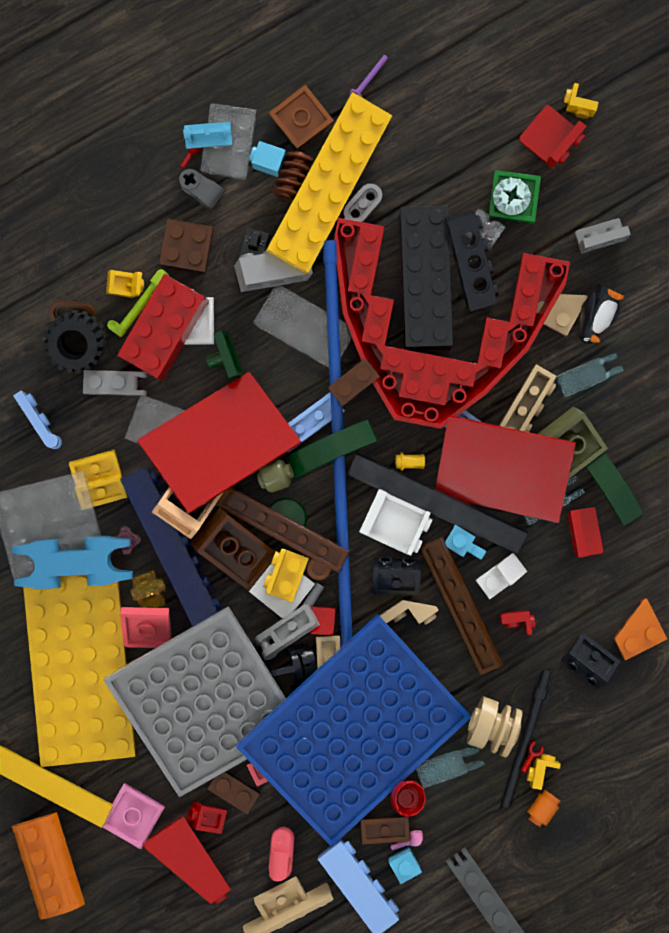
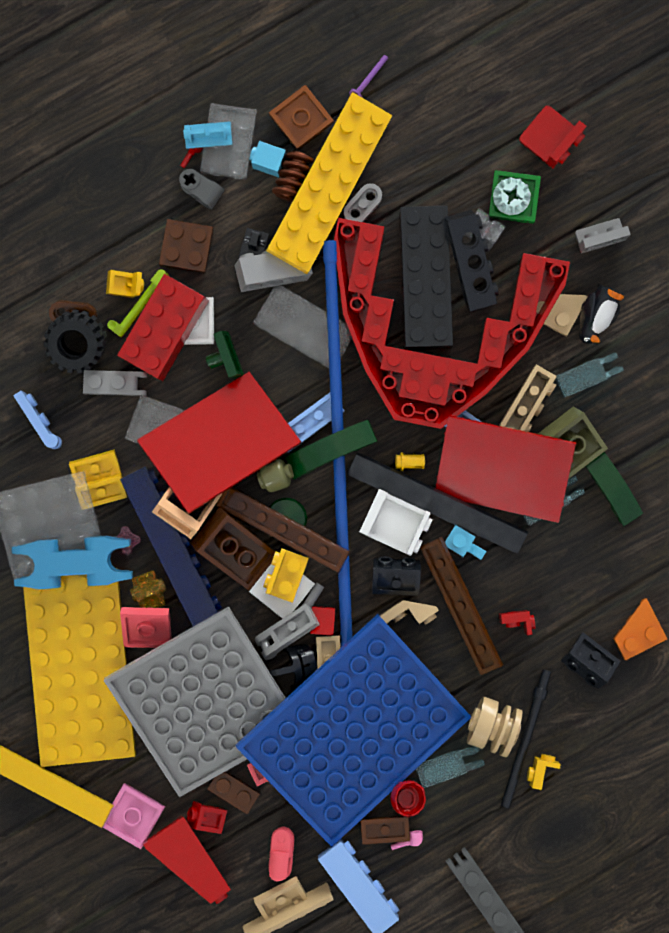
(48, 866): orange container -> none
(317, 570): dark orange plate -> none
(353, 382): reddish brown plate -> none
(404, 865): medium azure brick -> none
(501, 575): white slope -> none
(531, 756): red hand -> none
(543, 808): orange brick -> none
(581, 107): yellow bracket -> none
(585, 532): red panel -> none

